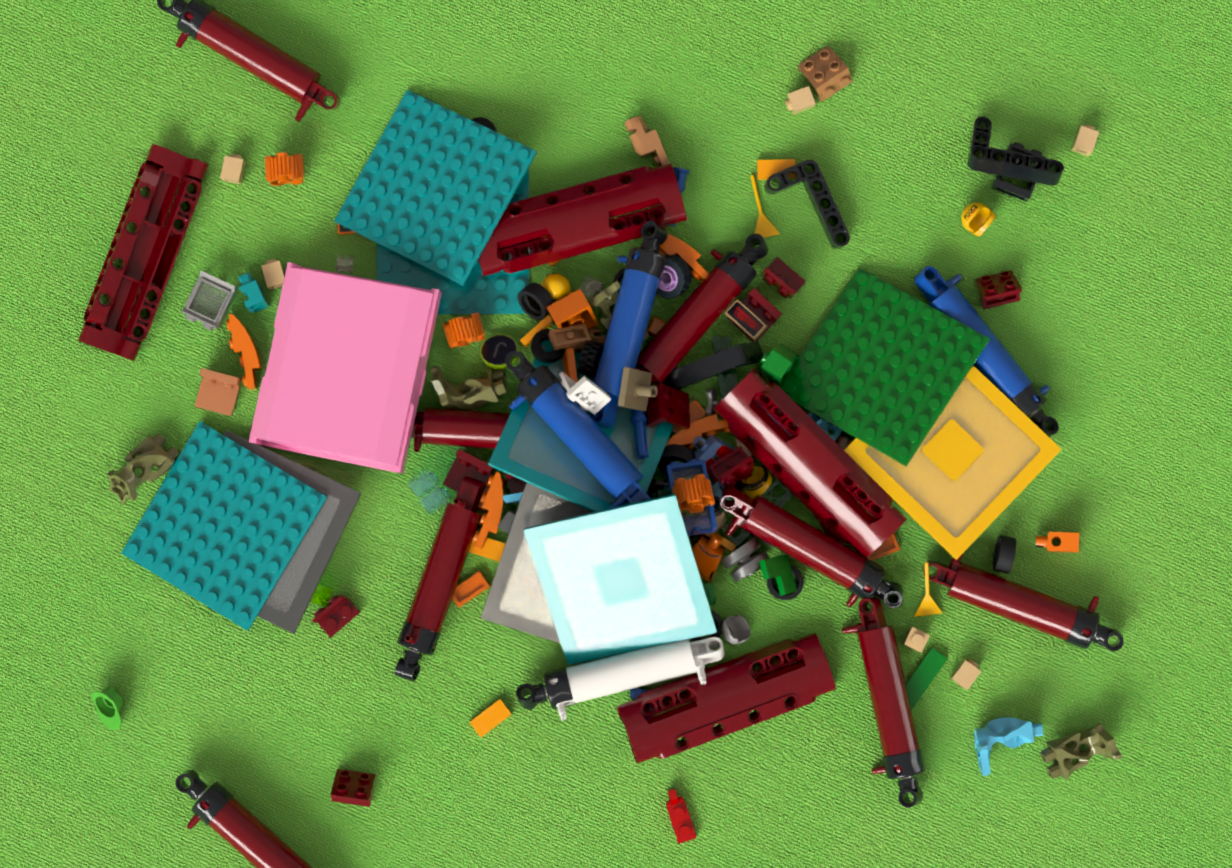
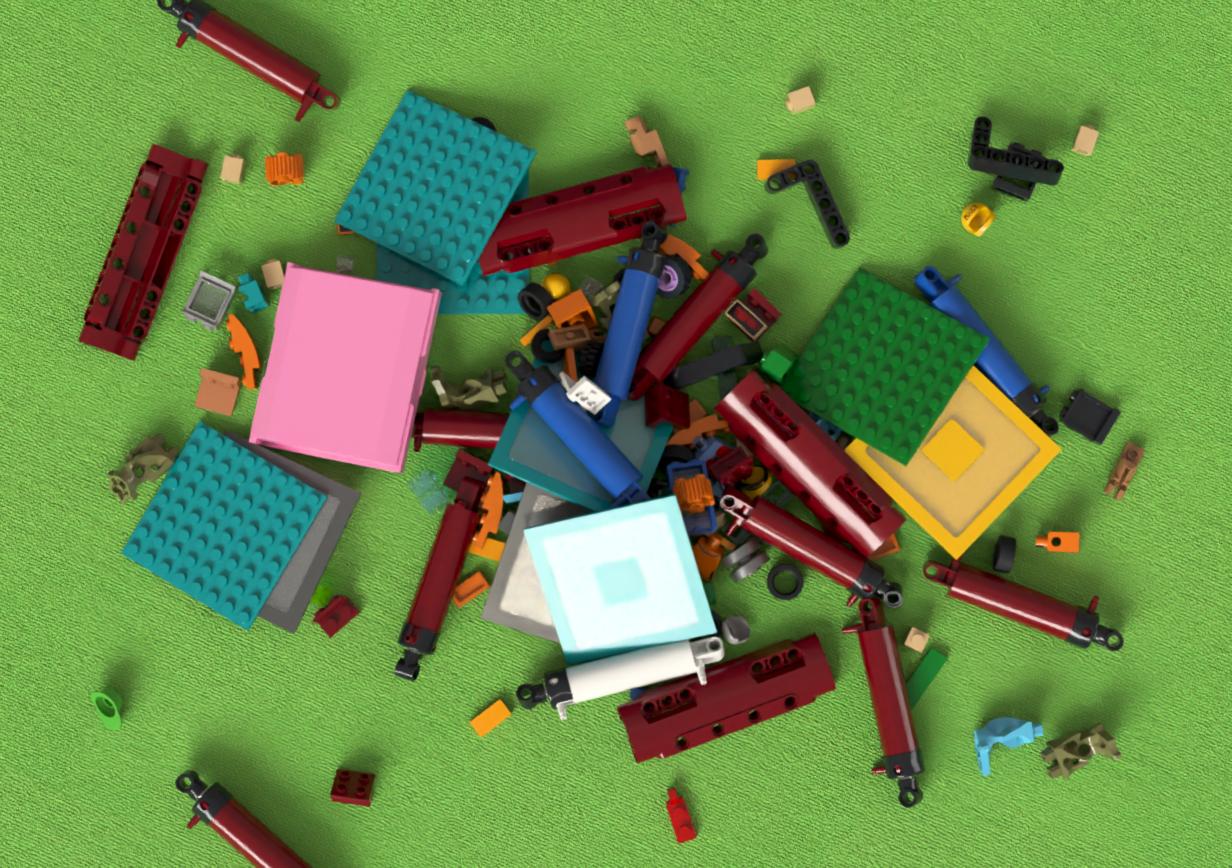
(464, 330): orange brick -> none
(495, 350): black tile -> none
(636, 389): dark tan tile -> none
(638, 421): blue pin -> none
(711, 395): light grey piece -> none
(763, 226): yellow piece -> none
(781, 569): green tile -> none
(783, 278): dark red bracket -> none
(826, 73): medium nougat bracket -> none
(927, 605): yellow piece -> none
(966, 674): tan brick -> none
(998, 289): dark red bracket -> none
(1088, 416): none -> black panel
(1124, 470): none -> medium nougat plate

